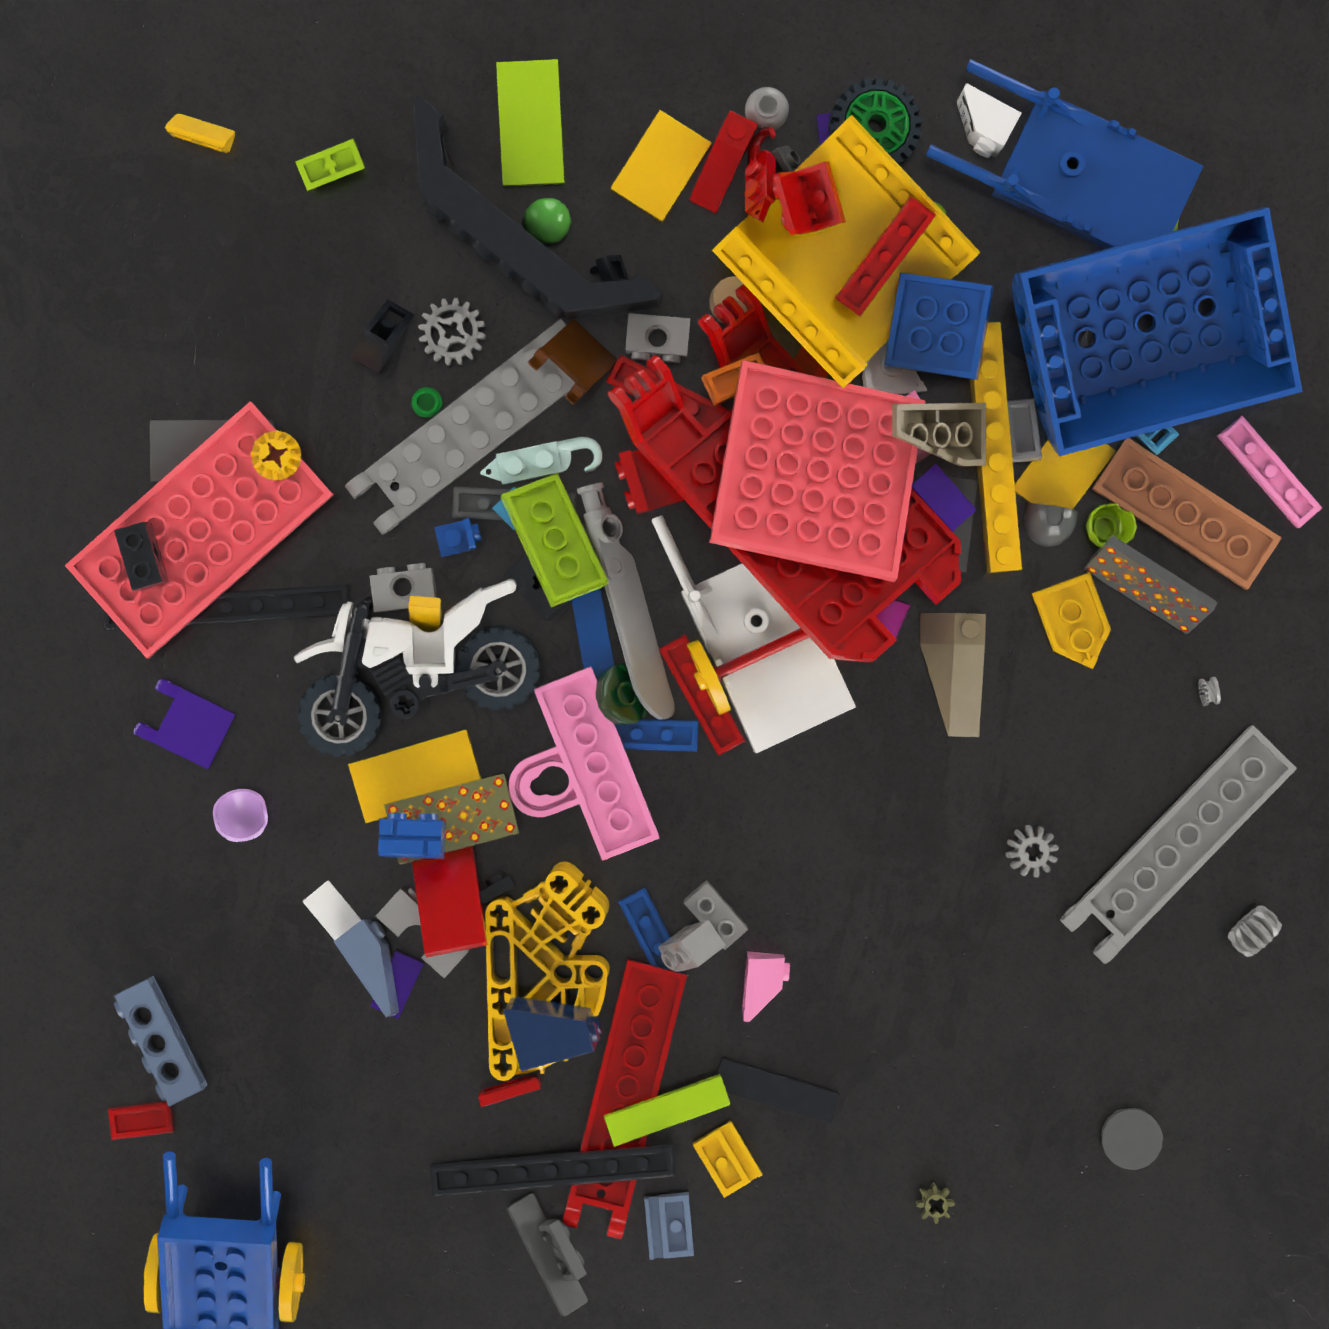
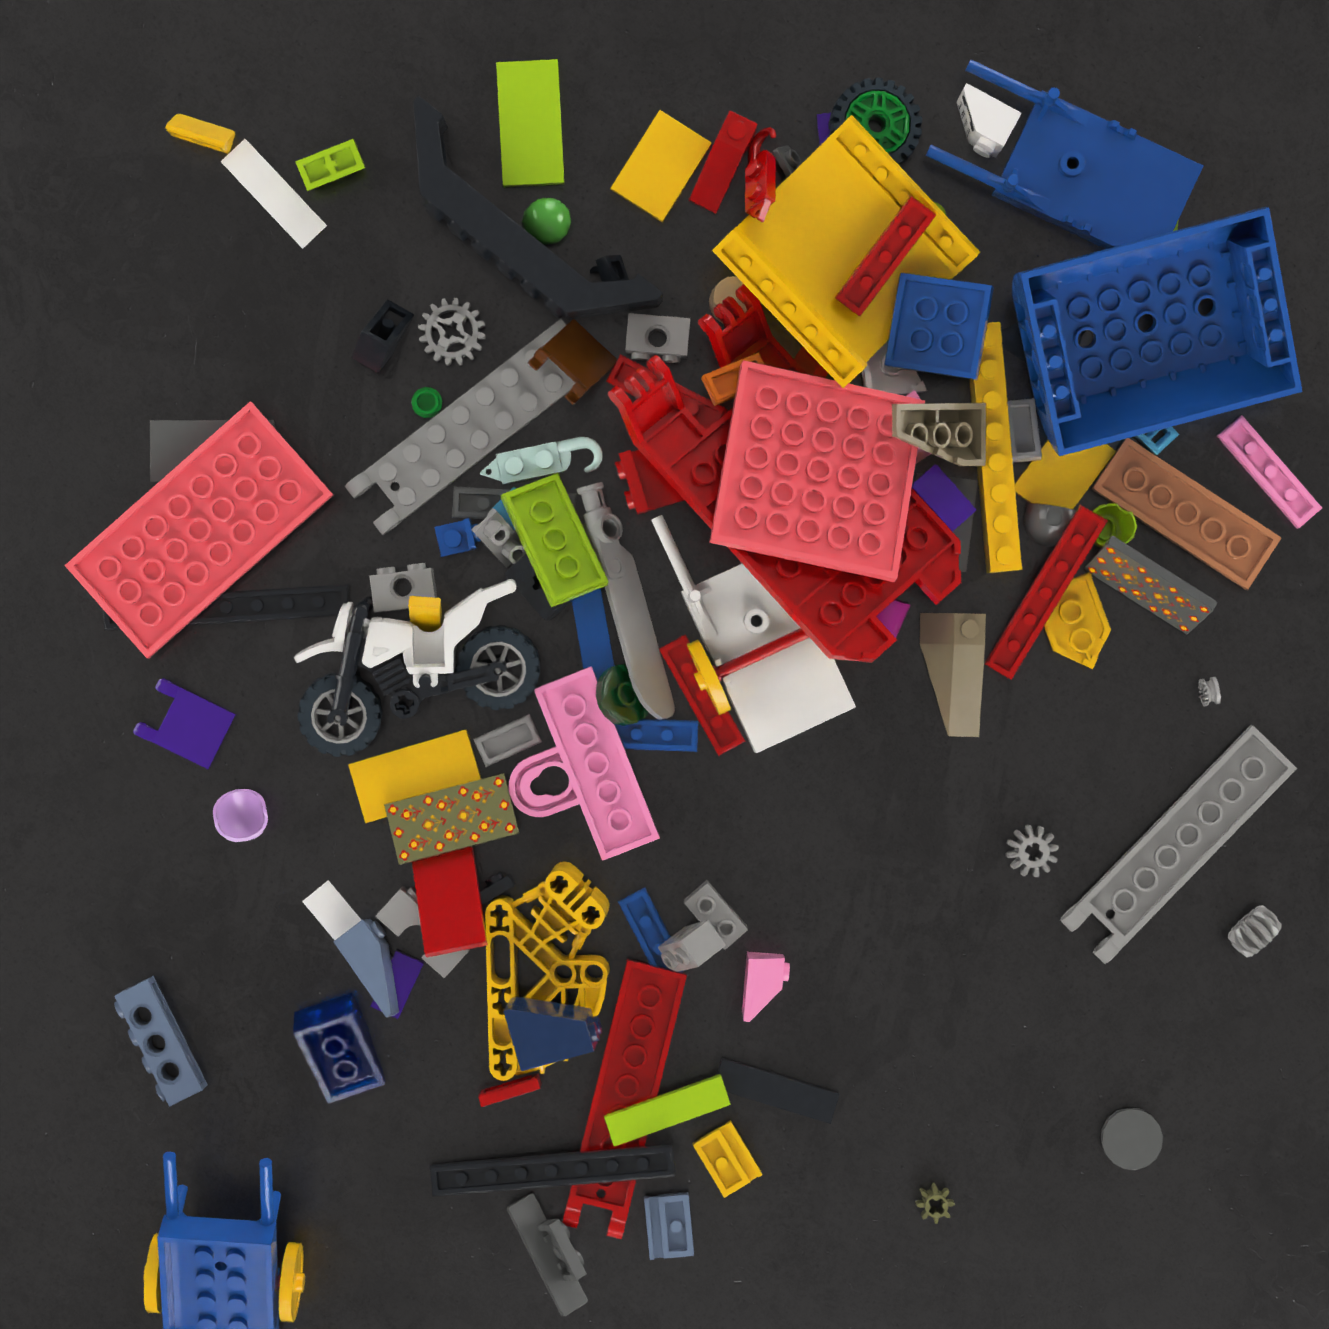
(140, 1120): red tile -> none
(141, 556): black brick -> none
(273, 193): none -> white sticker
(289, 460): yellow gear -> none
(338, 1047): none -> clear blue slope
(411, 837): blue brick -> none
(500, 538): none -> light grey hips
(507, 740): none -> light grey tile
(767, 108): light grey piece -> none
(808, 199): red bracket -> none
(1046, 591): none -> red tile

